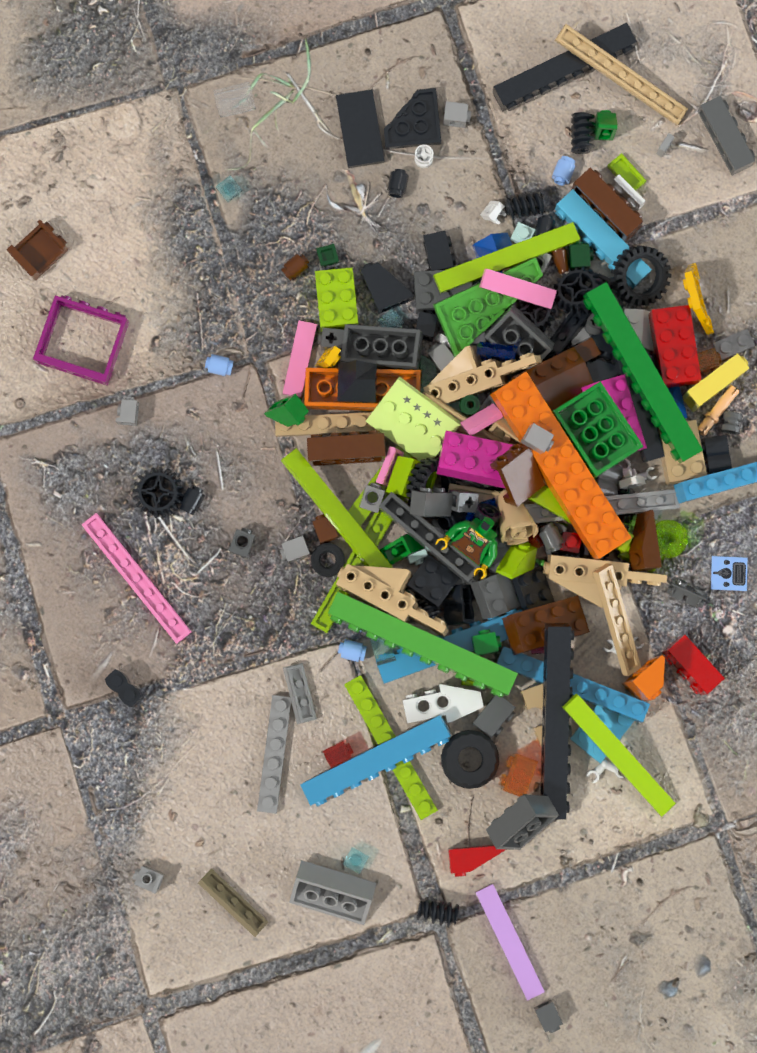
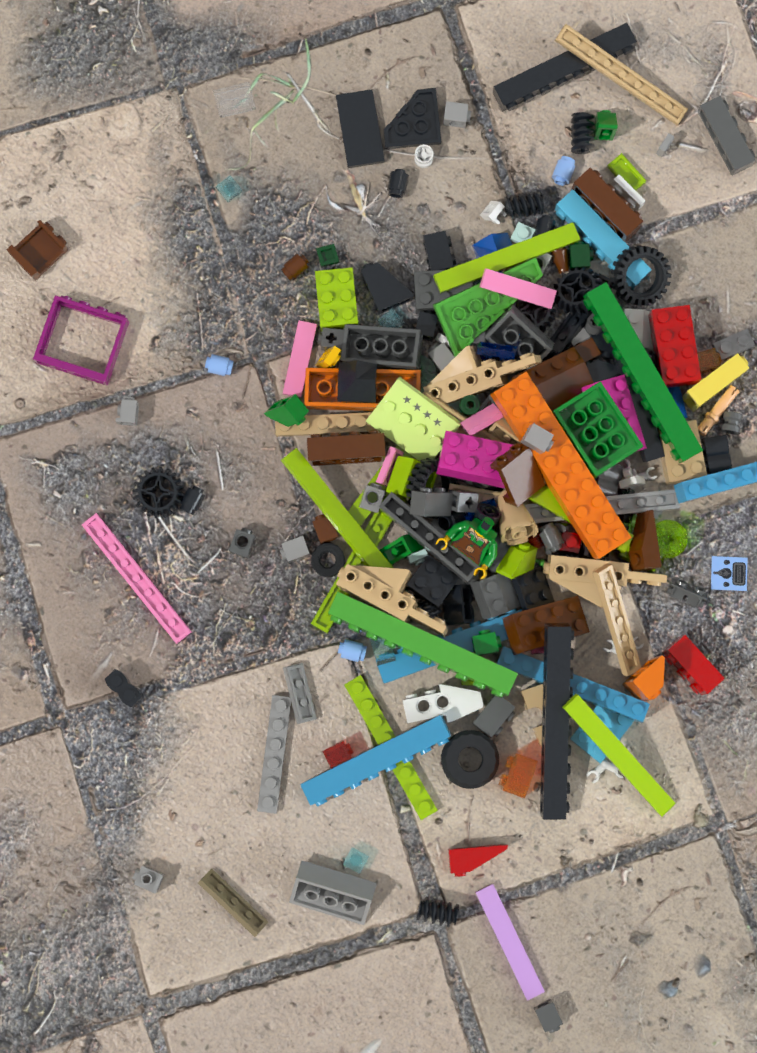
(522, 822): dark grey brick -> none
(696, 299): yellow wing -> none

